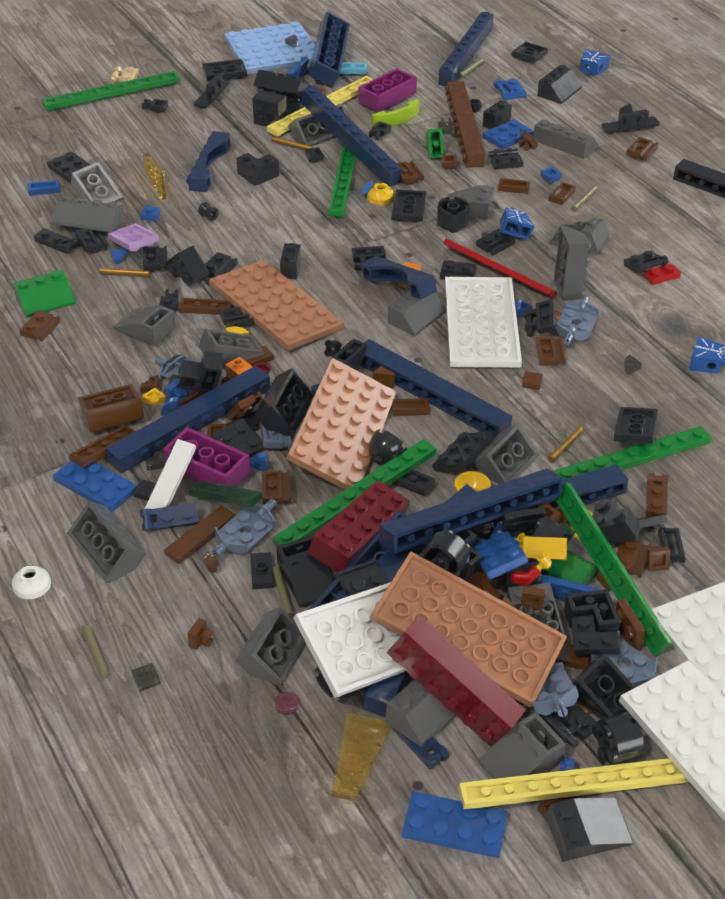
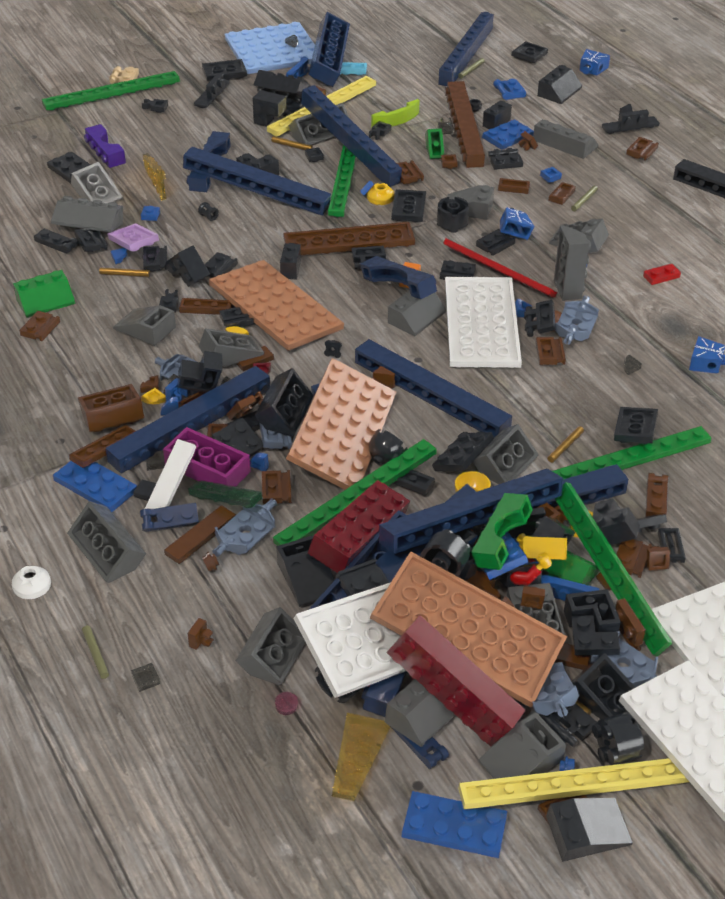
(43, 187): blue tile -> none
(110, 154): none -> dark purple arch
(236, 367): orange brick -> none
(257, 180): none -> dark blue brick
(261, 570): black plate -> none
(282, 591): olive bar -> none
(346, 238): none -> reddish brown plate
(352, 354): black slope -> none
(387, 89): magenta brick -> none
(410, 407): reddish brown tile -> none
(510, 512): none -> green arch
(532, 380): reddish brown tile -> none
(644, 261): black plate -> none

